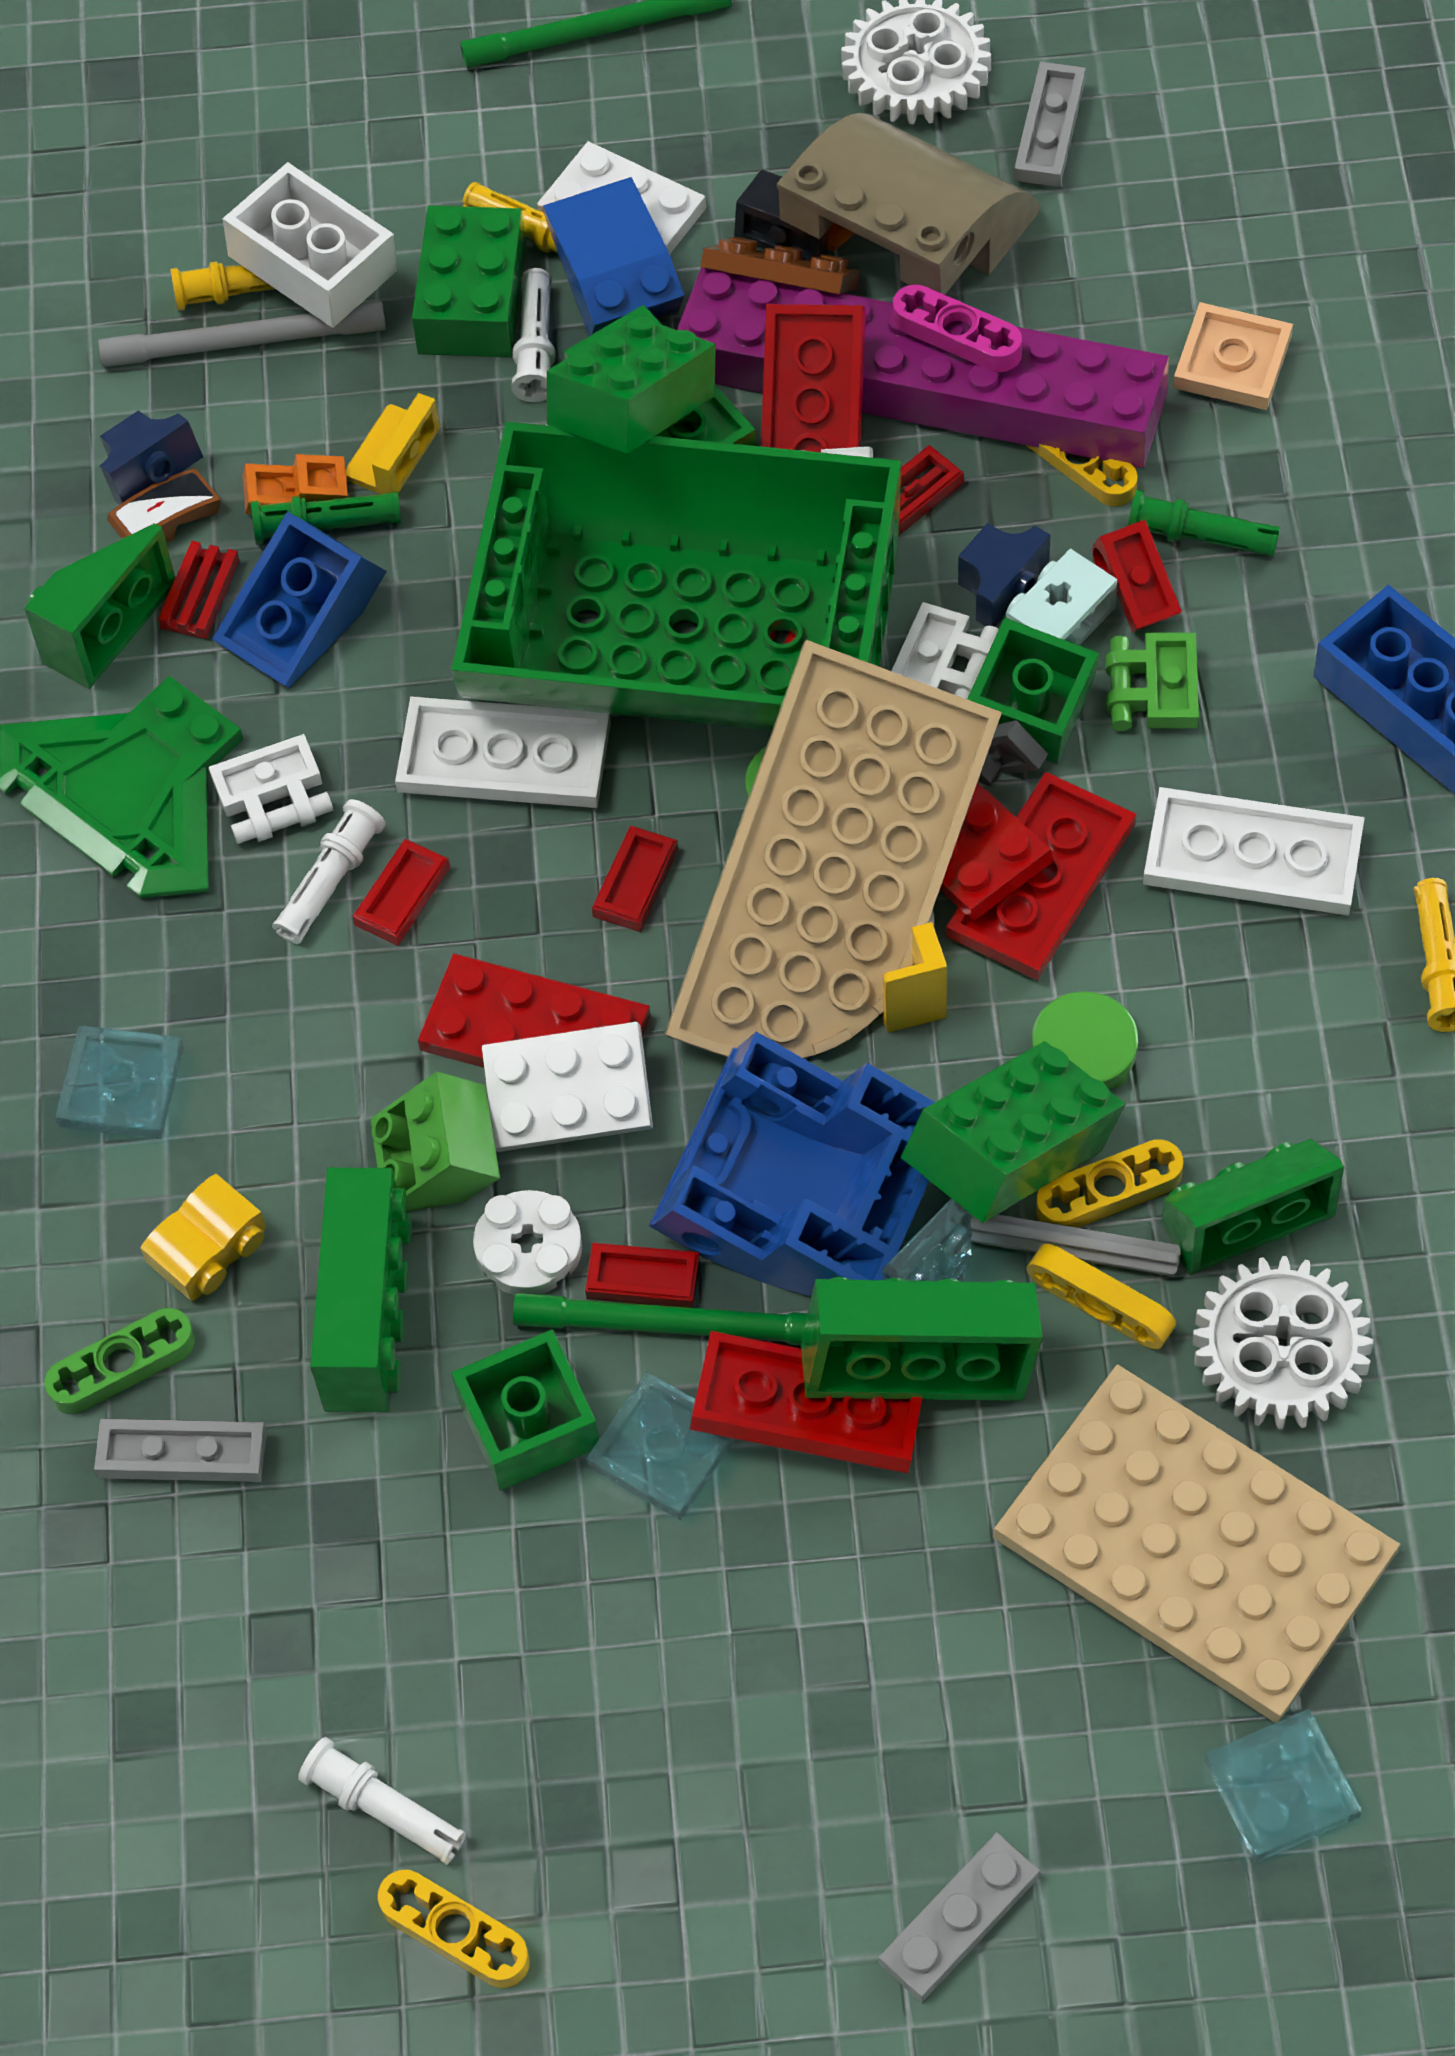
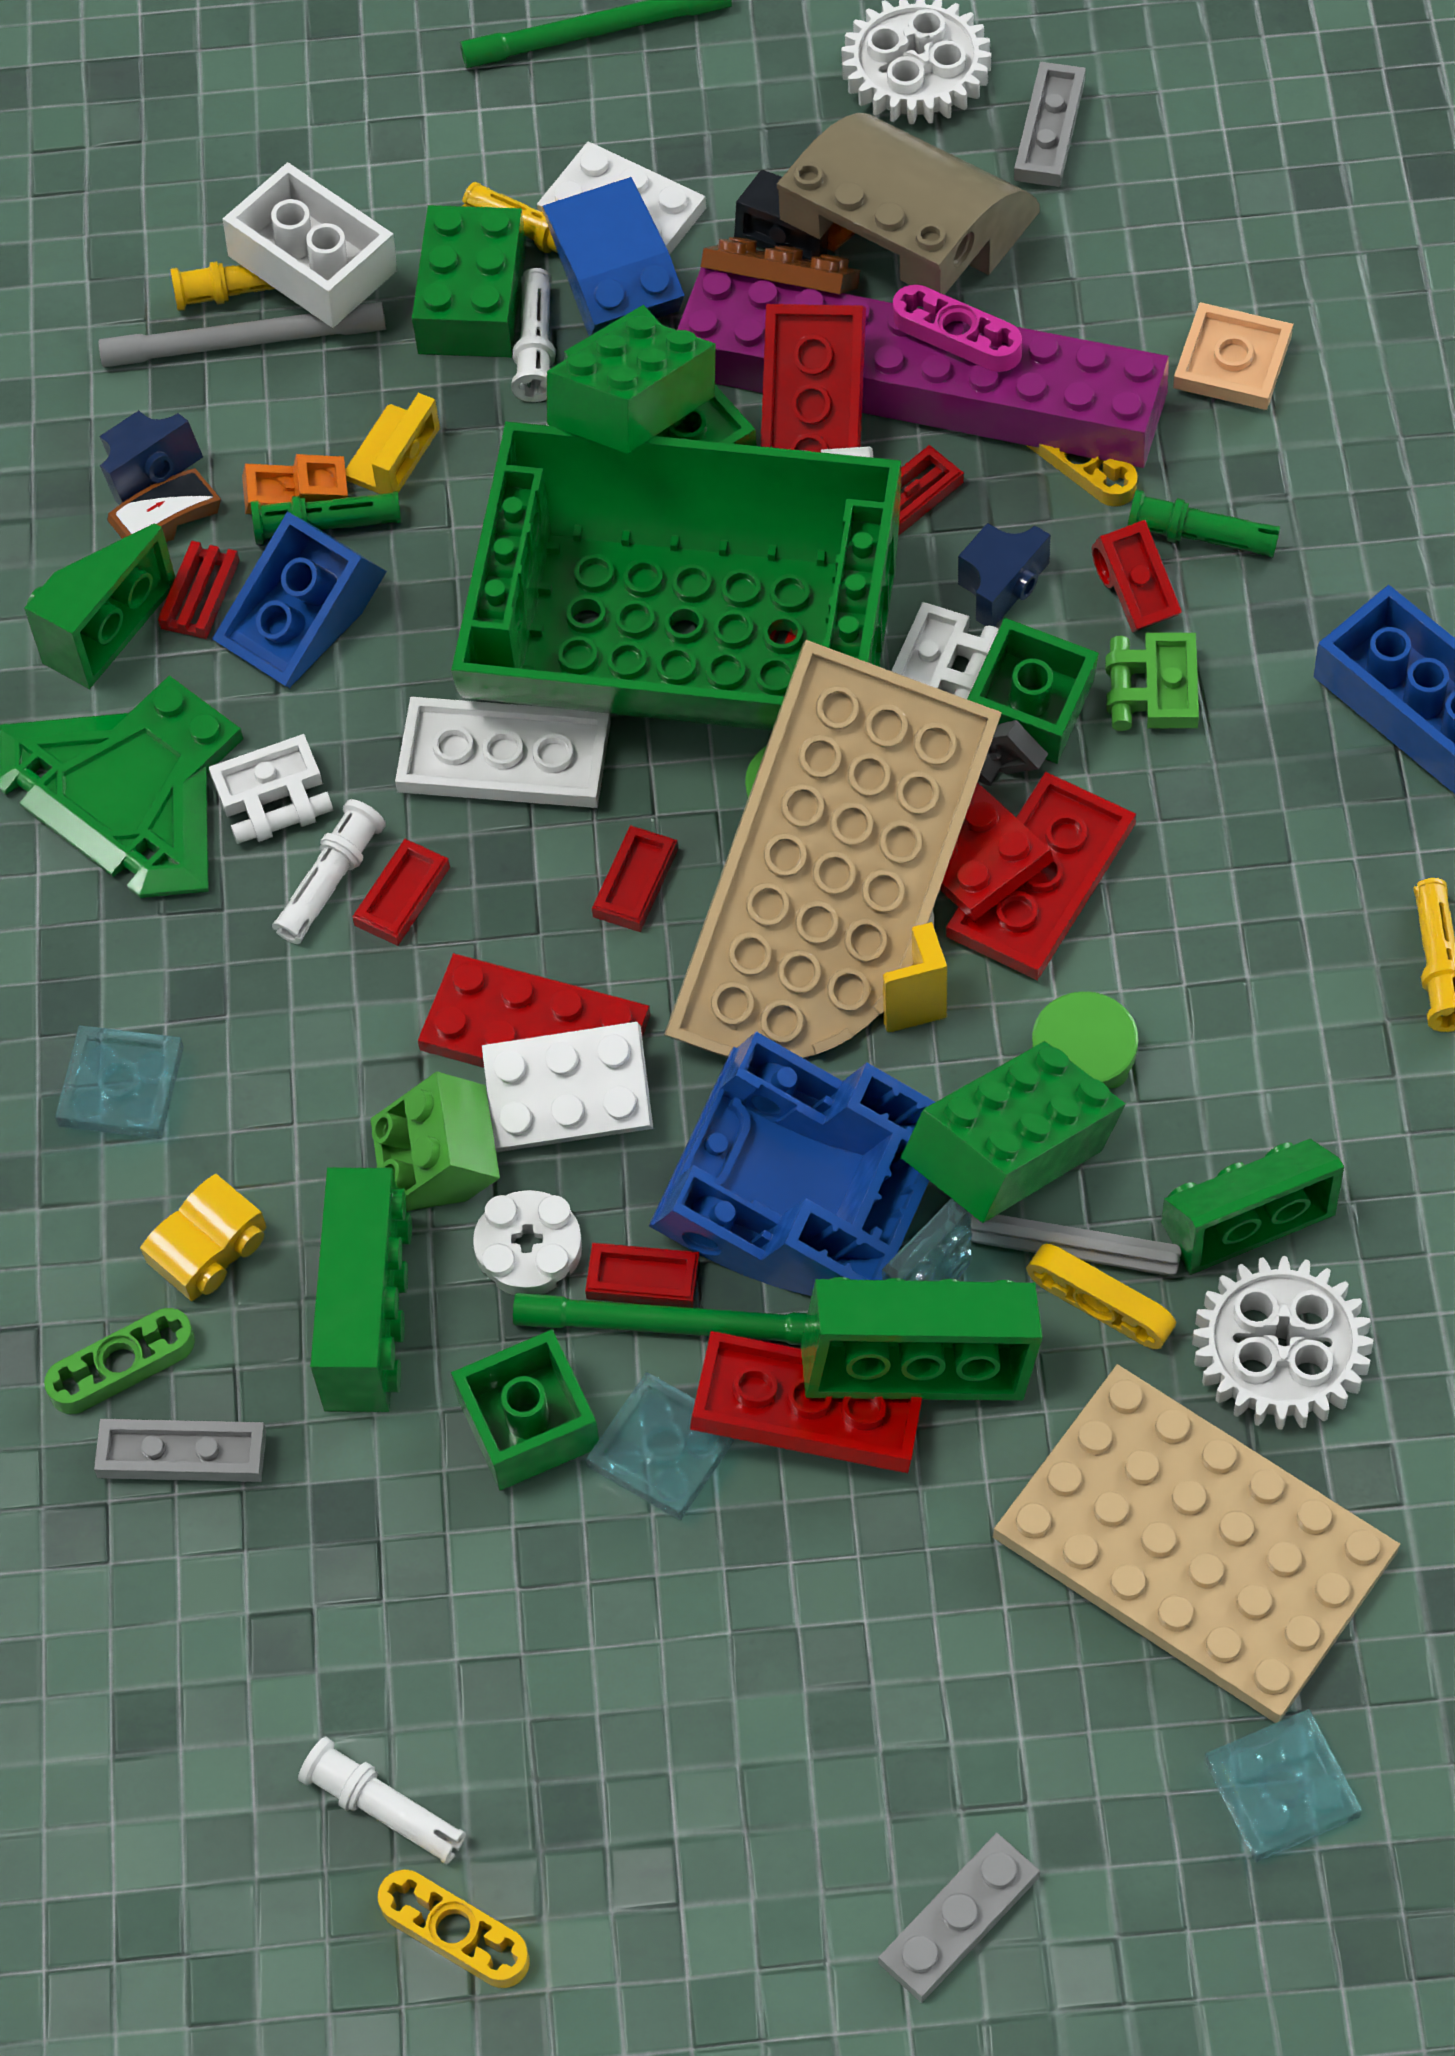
(1067, 599): light aqua brick -> none
(1150, 1186): yellow beam -> none
(1253, 851): white plate -> none

